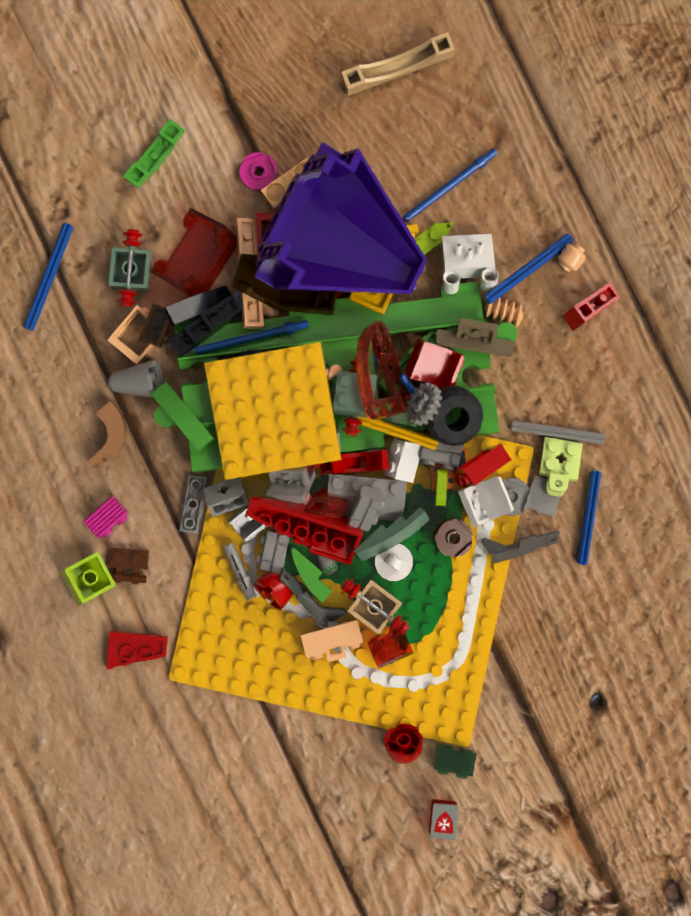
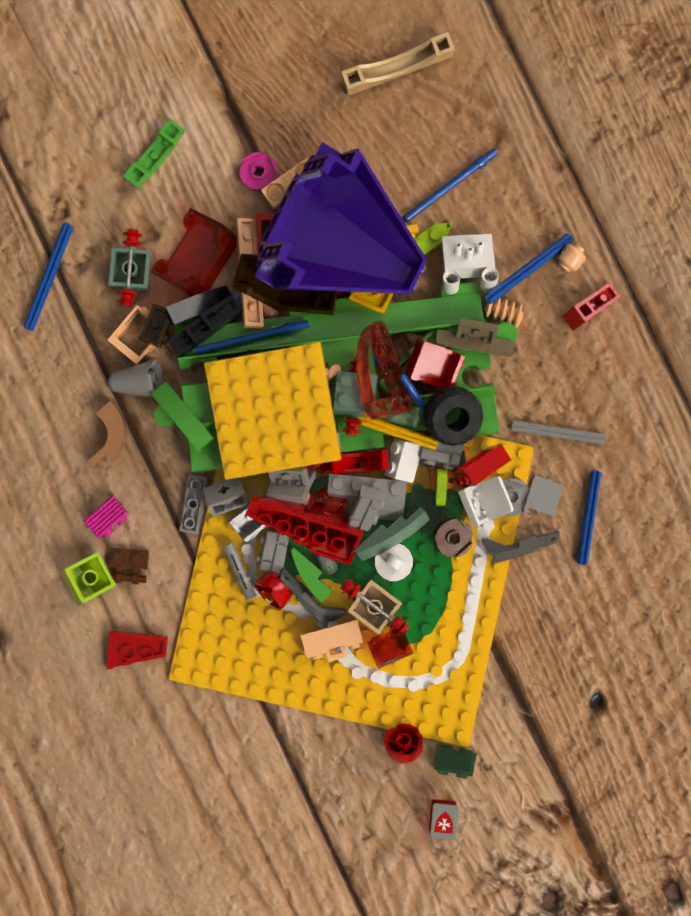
(423, 403): light grey gear -> none
(559, 473): yellowish green plate -> none

